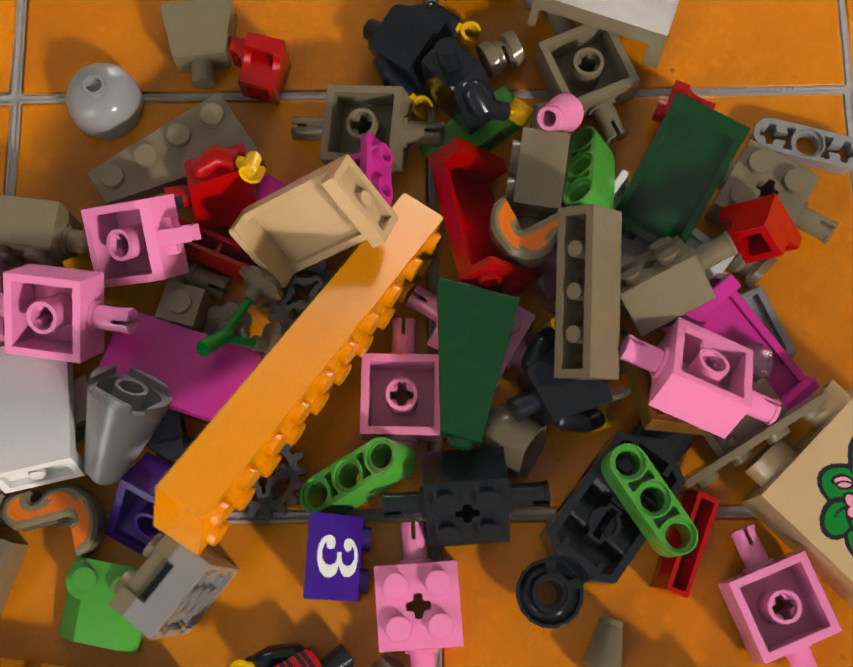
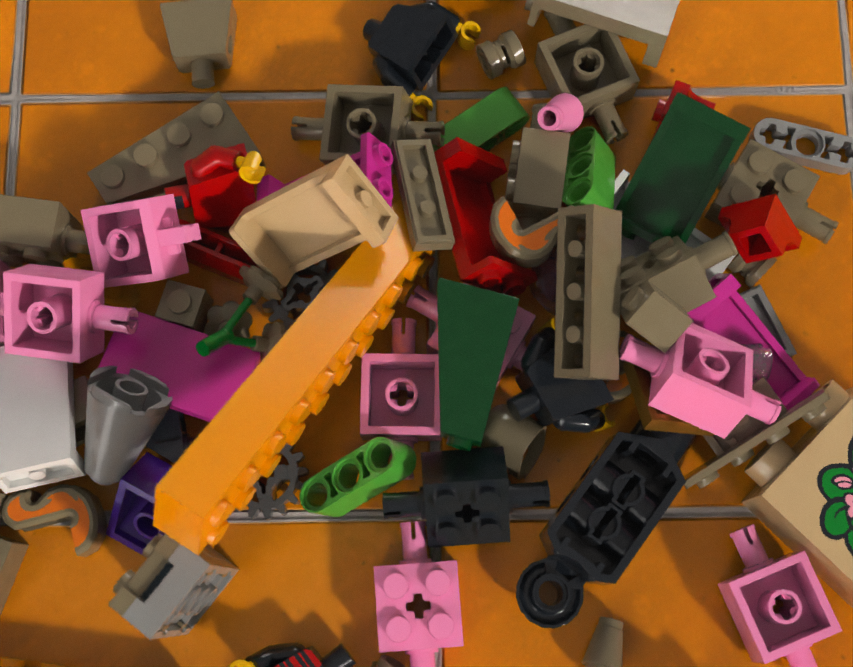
(86, 609): bright green slope -> none
(104, 101): light grey cylinder -> none
(205, 279): dark tan axle -> none
(262, 64): red brick -> none
(336, 557): dark purple slope -> none
(422, 195): none -> dark tan tile
(463, 89): black torso -> none
(654, 315): none -> dark tan brick
(668, 509): bright green beam -> none
(678, 573): red piece -> none

